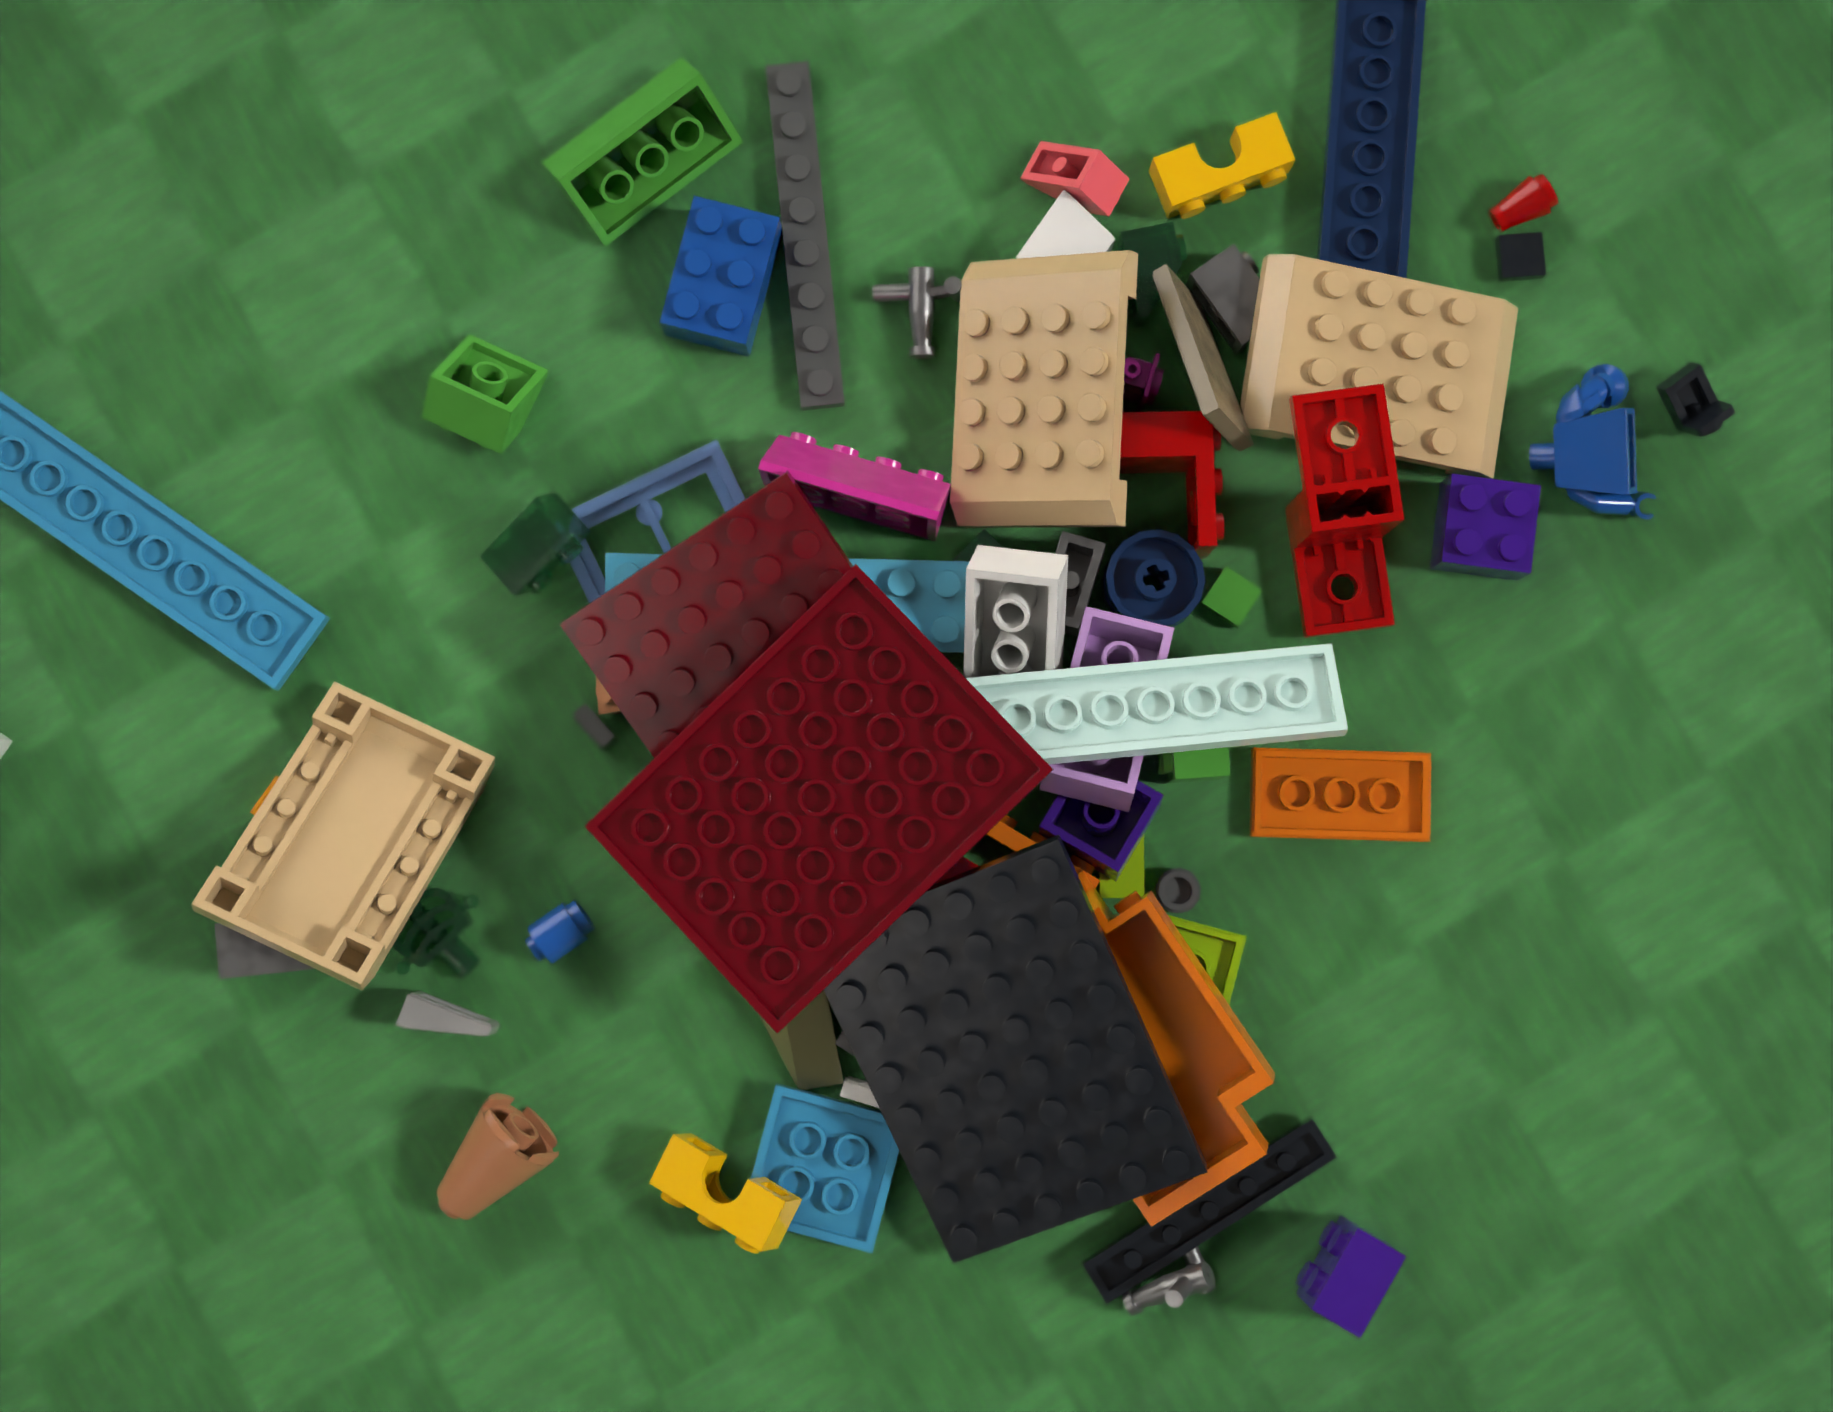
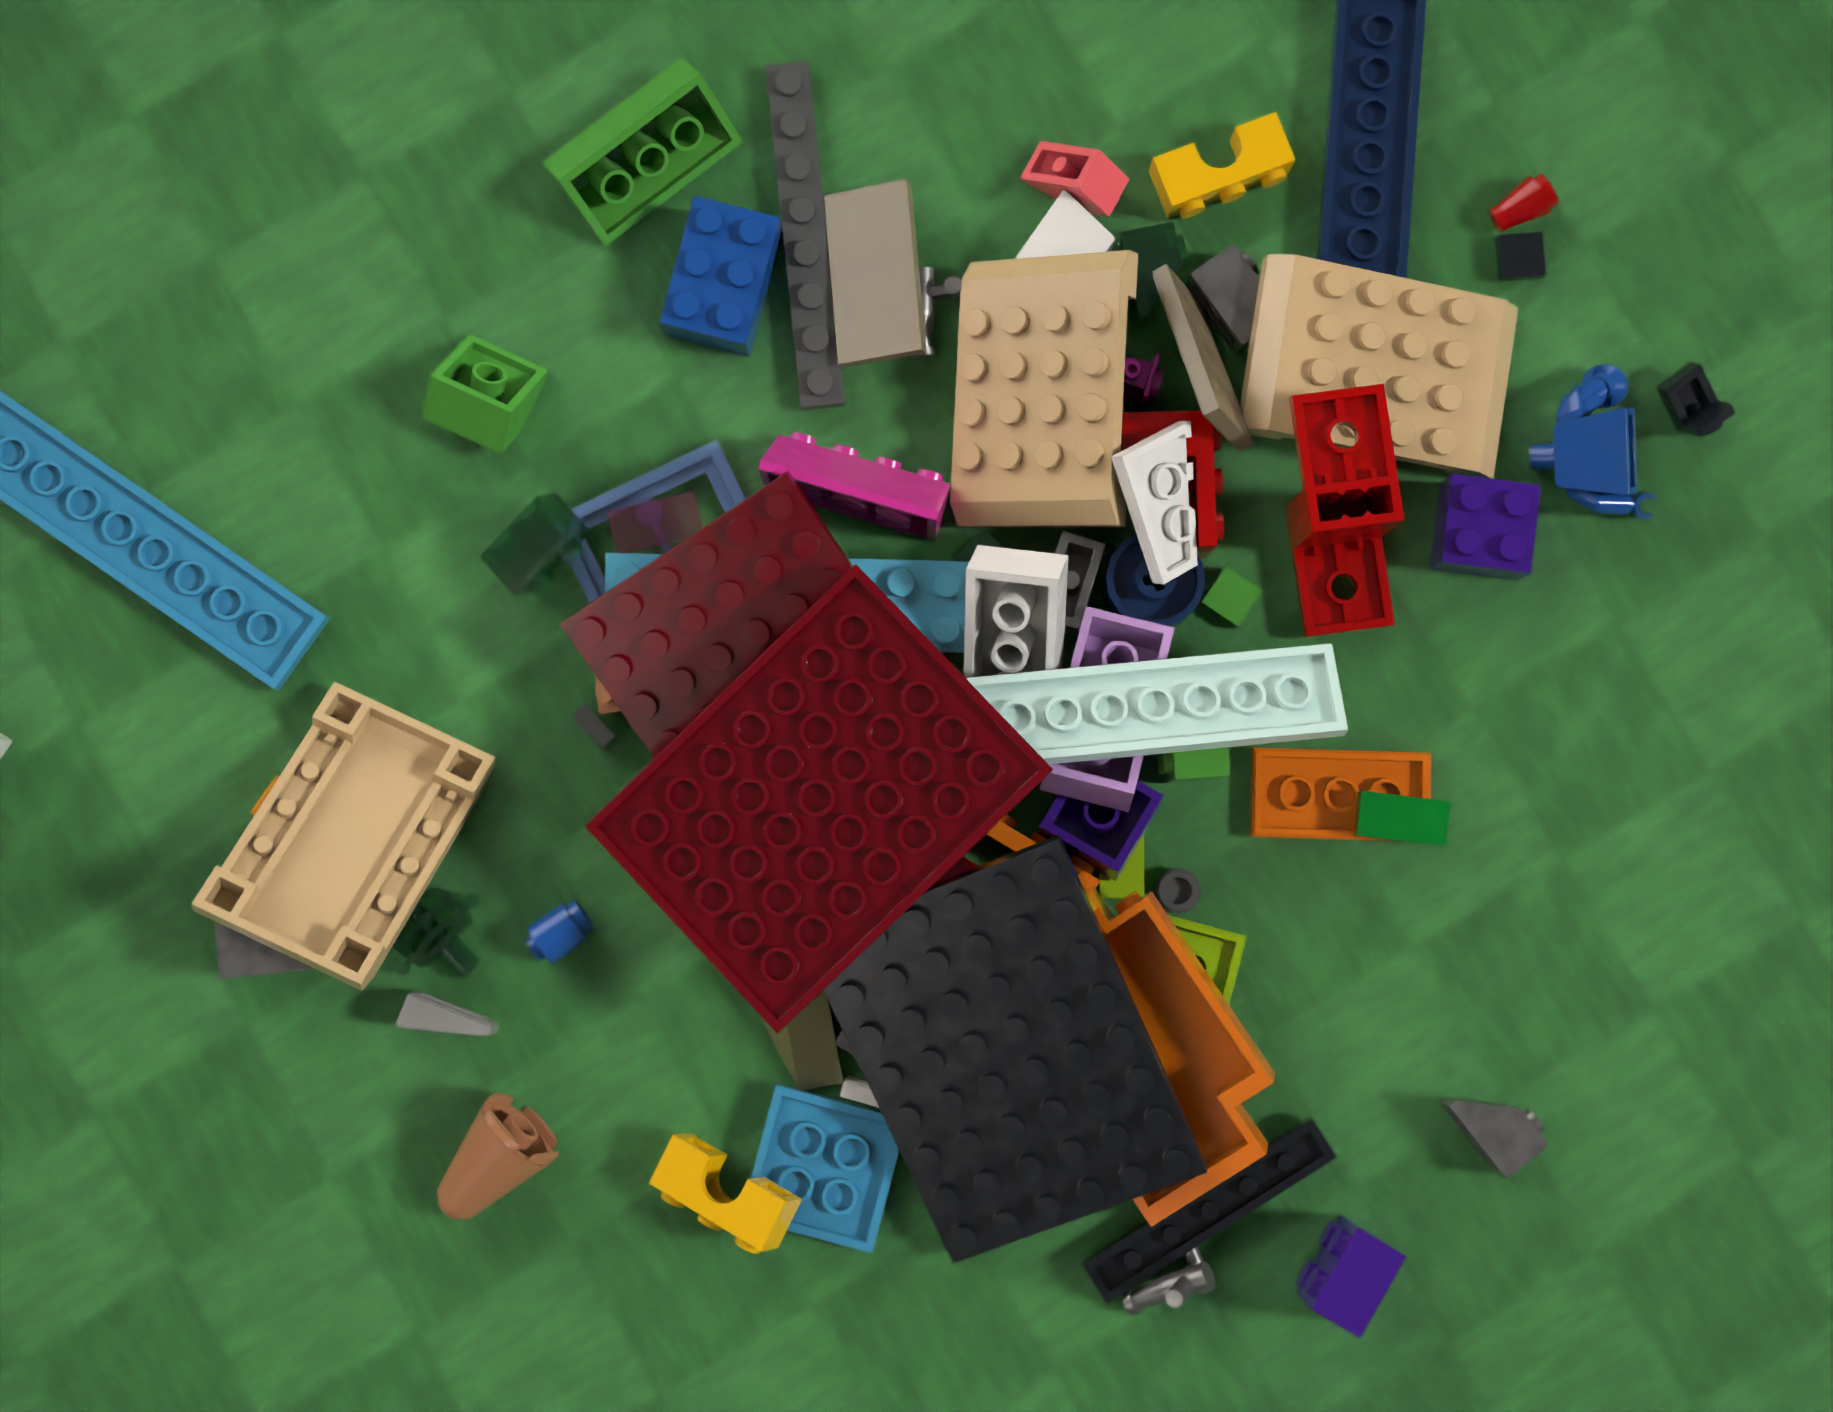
(655, 522): none -> clear pink tile
(875, 274): none -> dark tan tile
(1157, 496): none -> white wing
(1402, 818): none -> green tile
(1499, 1132): none -> flat silver slope

